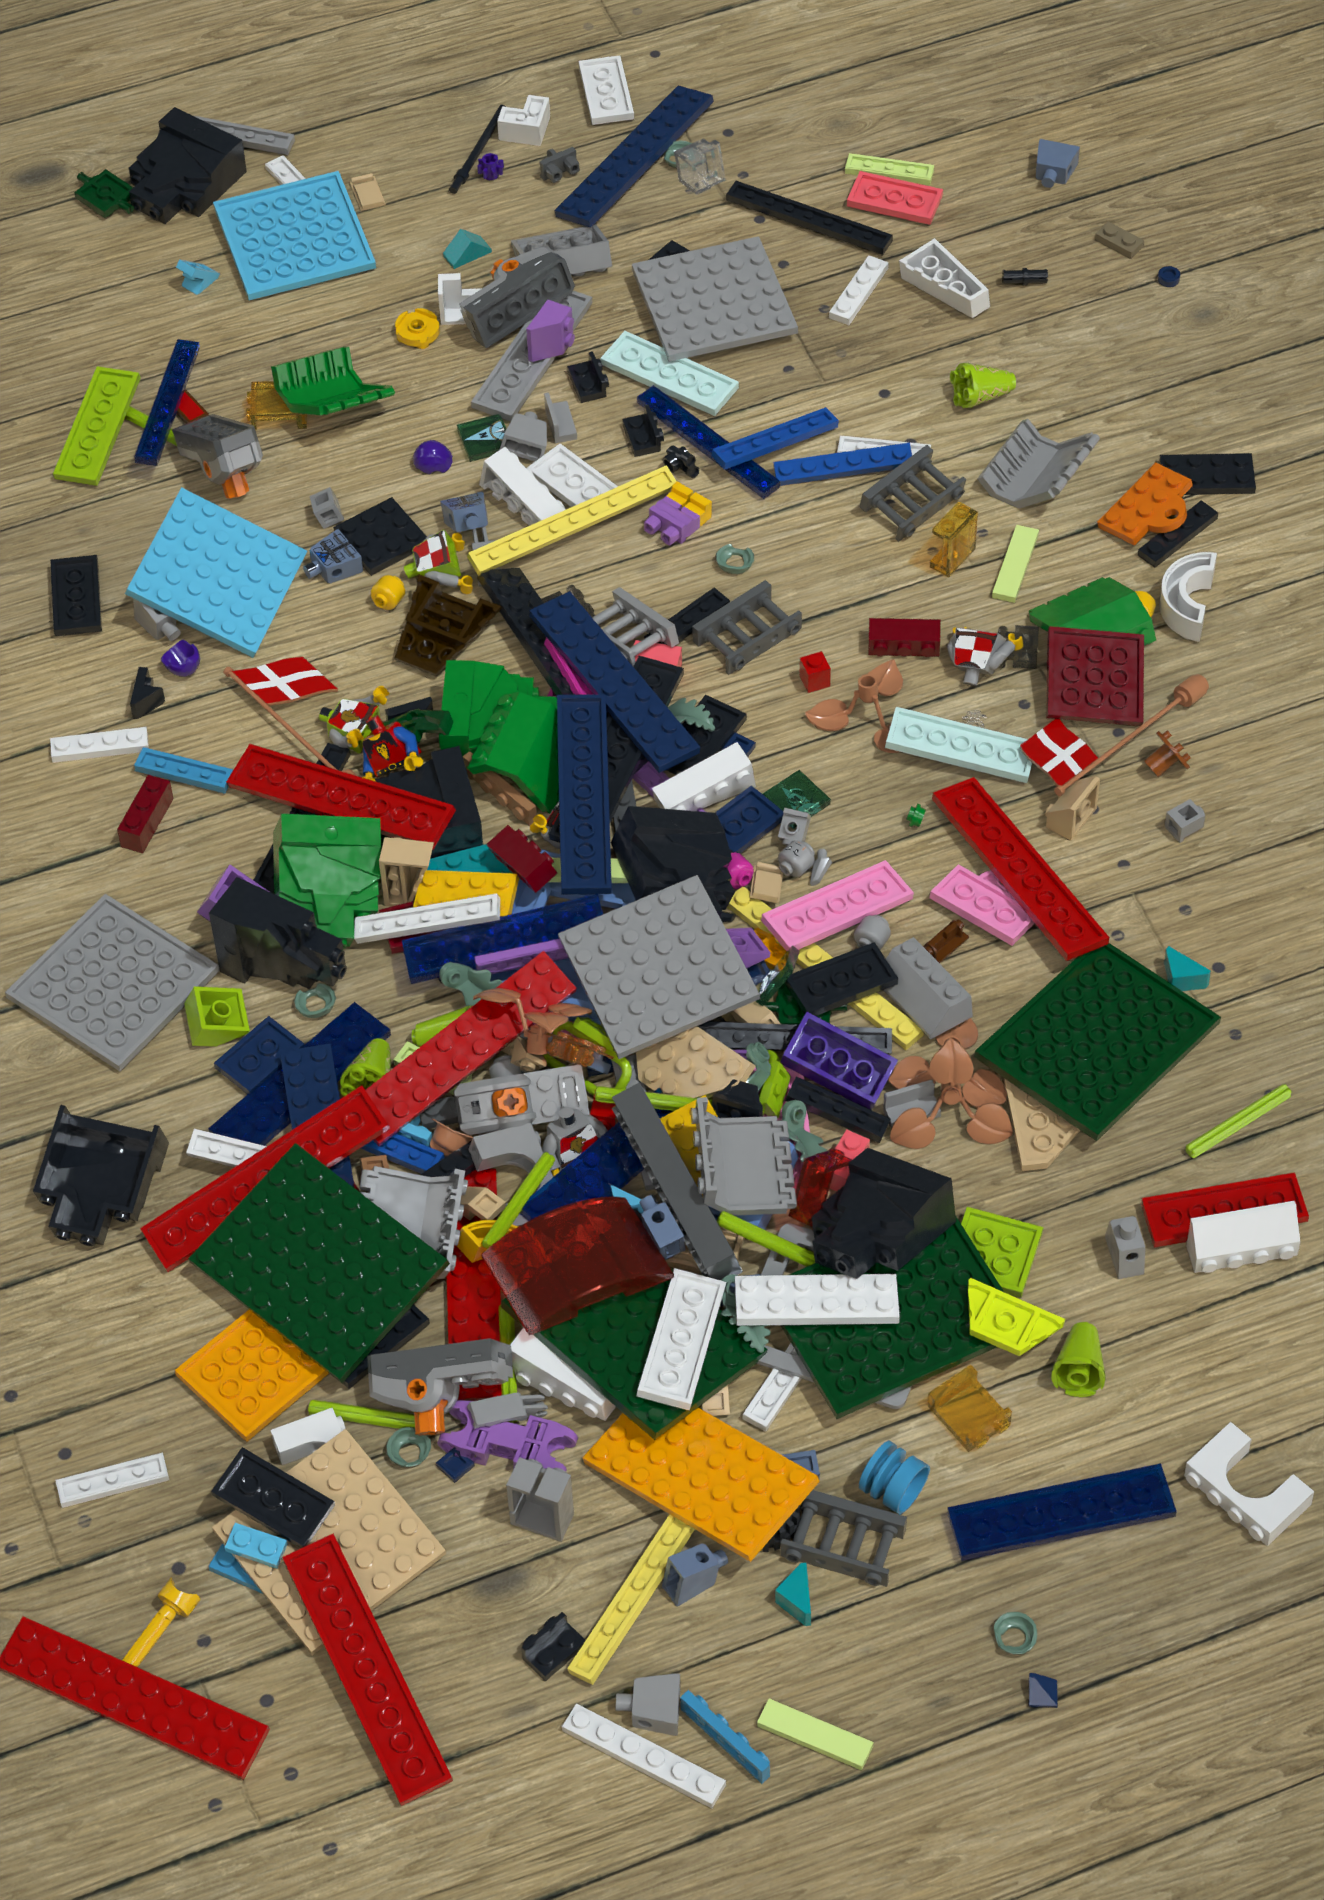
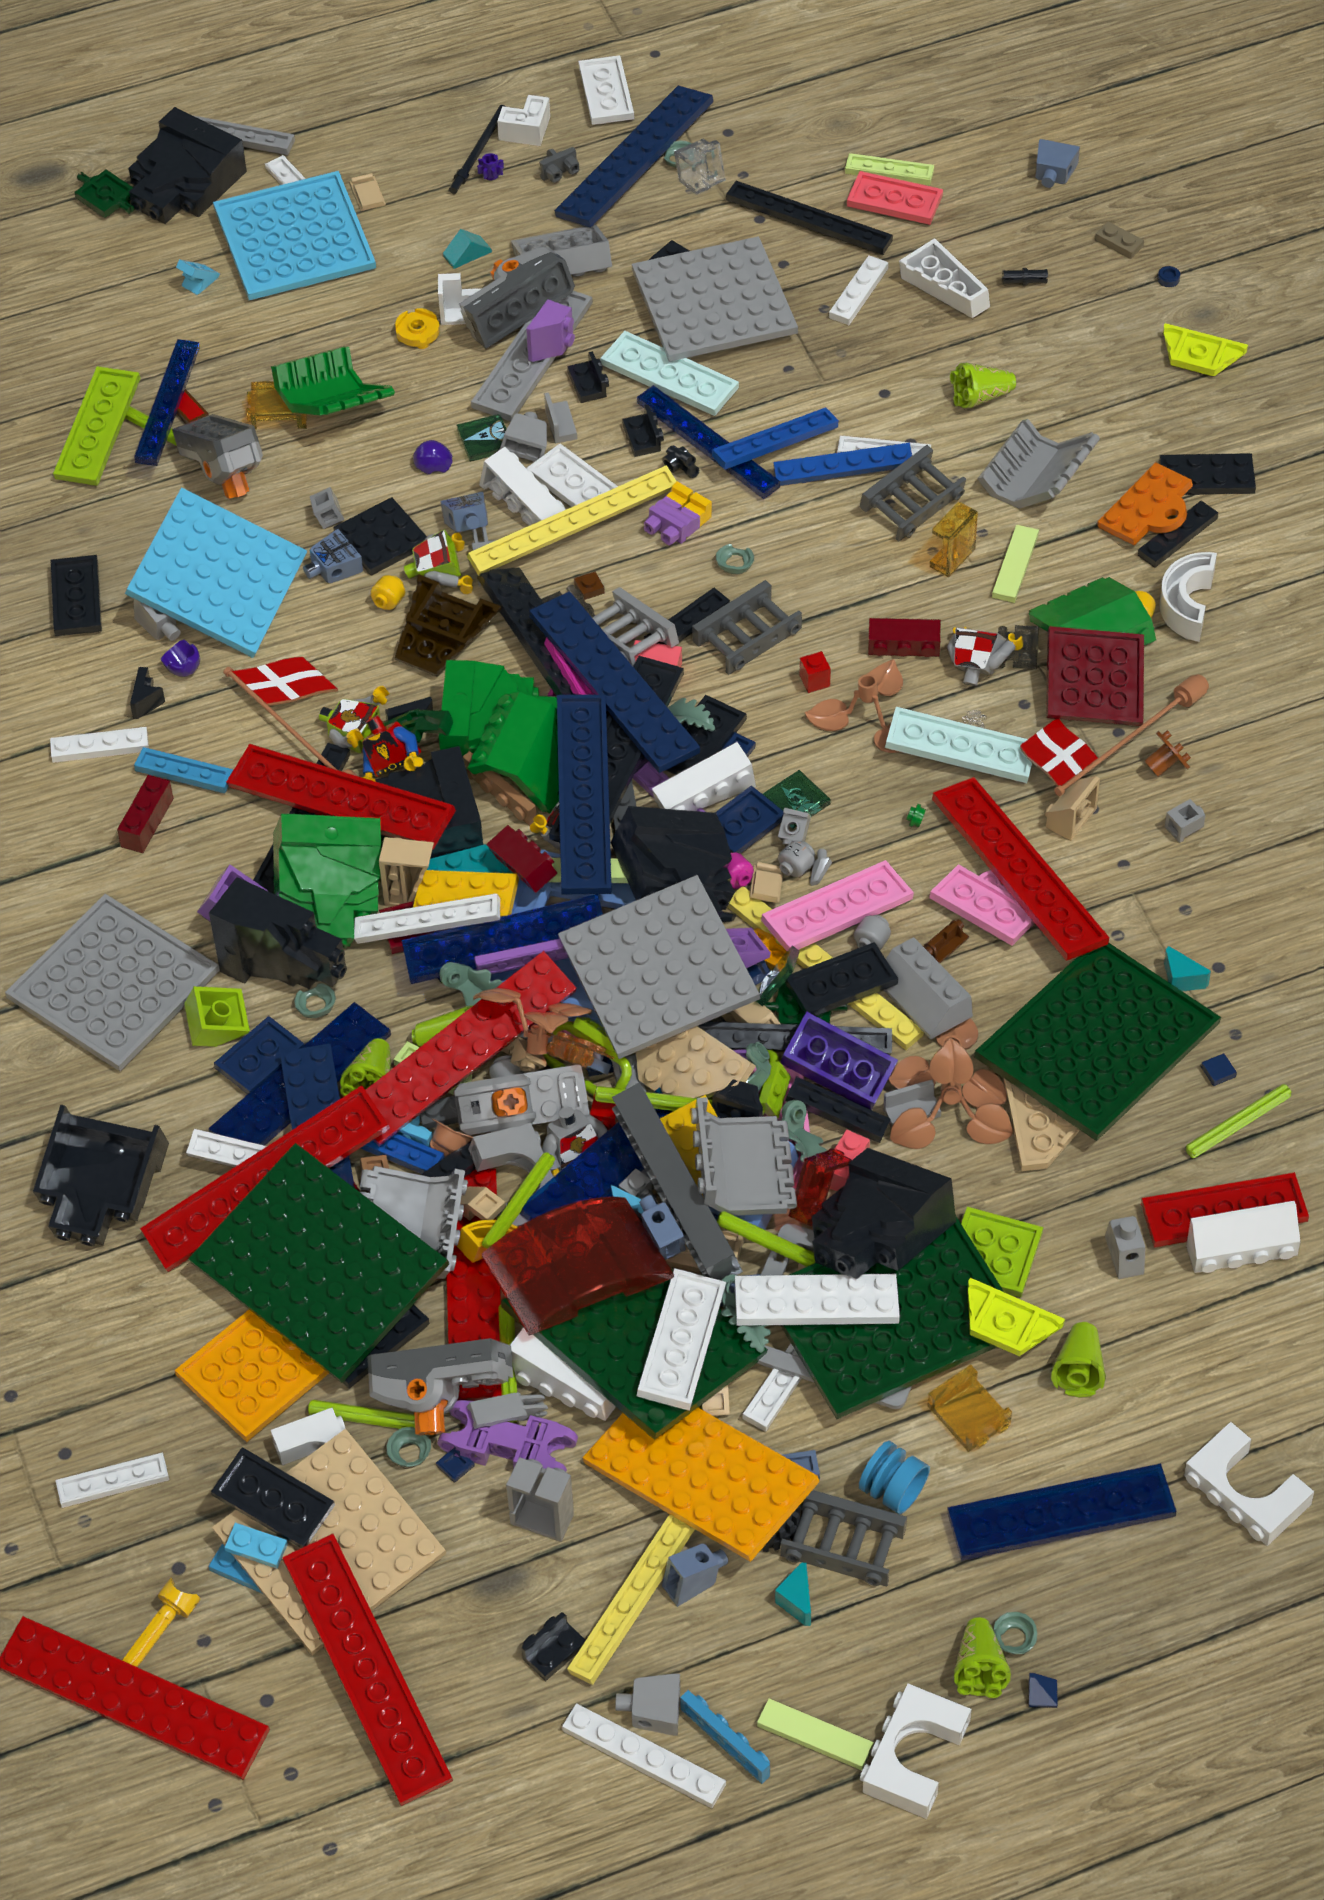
(589, 585): none -> reddish brown plate
(637, 1185): none -> light grey brick
(914, 1713): none -> white arch
(981, 1662): none -> lime cone
(1200, 350): none -> neon yellow wing
(1218, 1069): none -> dark blue tile

